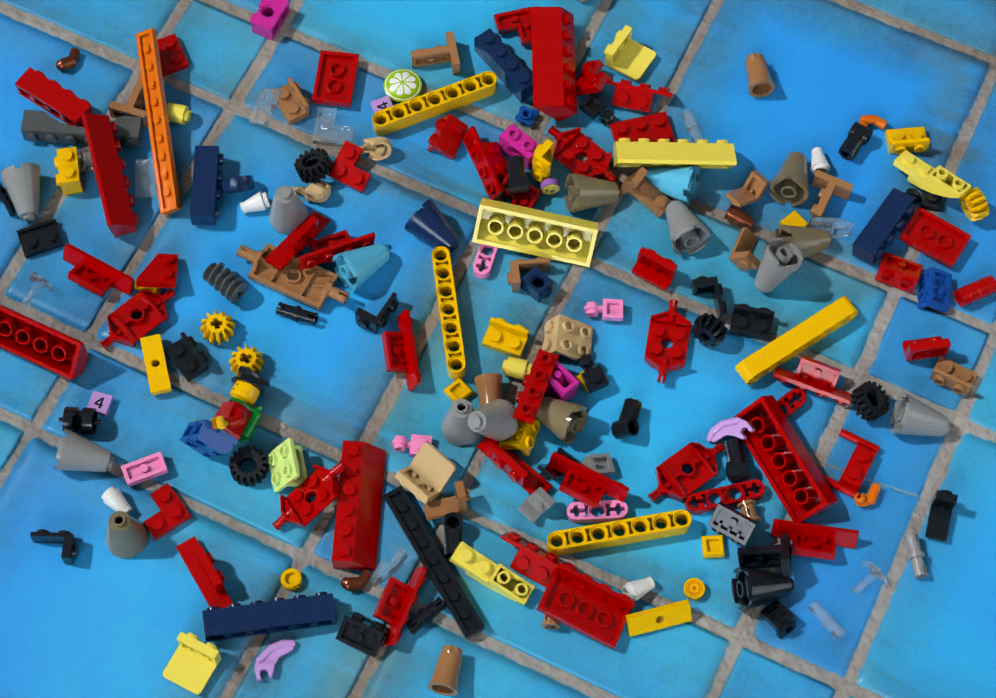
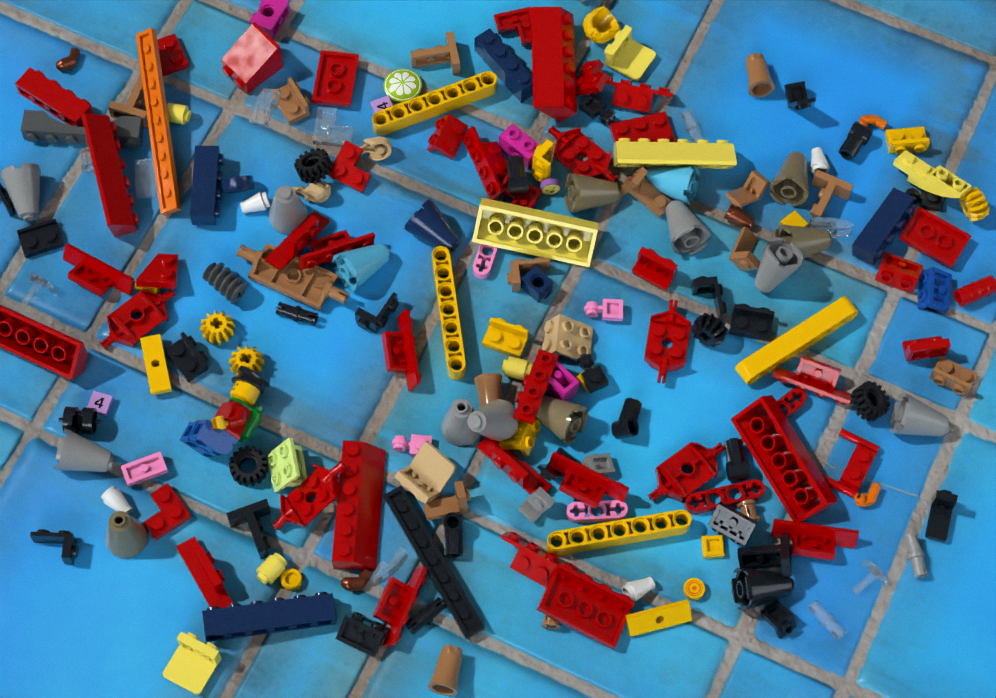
(69, 170): yellow brick -> none
(251, 515): none -> black bracket
(252, 59): none -> slope
(269, 657): lavender piece -> none
(271, 568): none -> light yellow brick
(458, 390): yellow tile -> none
(491, 575): light yellow slope -> none
(526, 121): blue plate -> none
(601, 25): none -> yellow hair
(732, 427): lavender piece -> none
(797, 96): none -> black bracket

